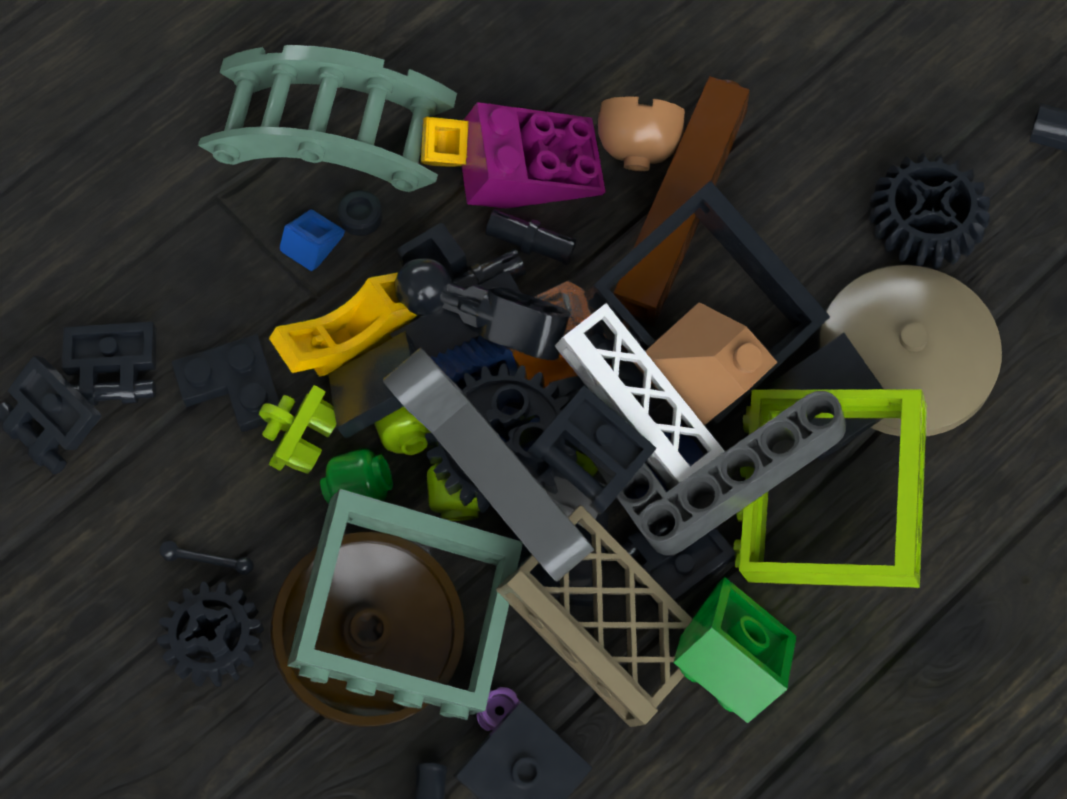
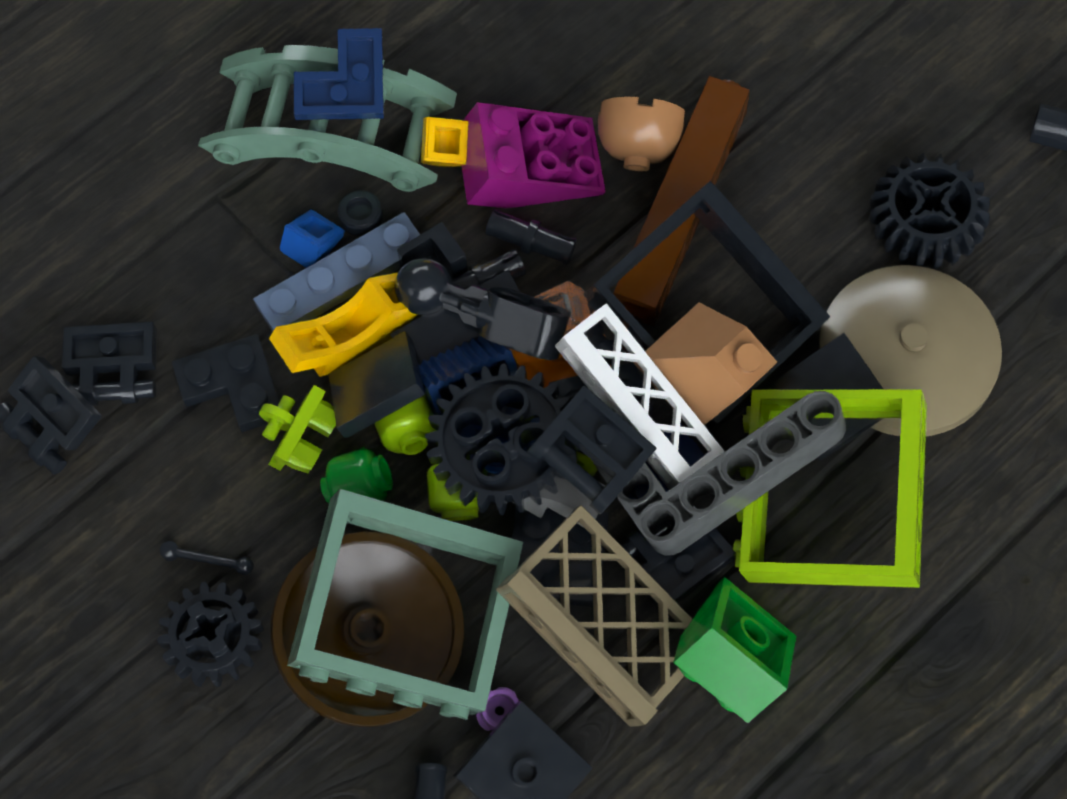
(336, 275): none -> sand blue plate
(352, 90): none -> dark blue plate
(489, 463): dark grey beam -> none

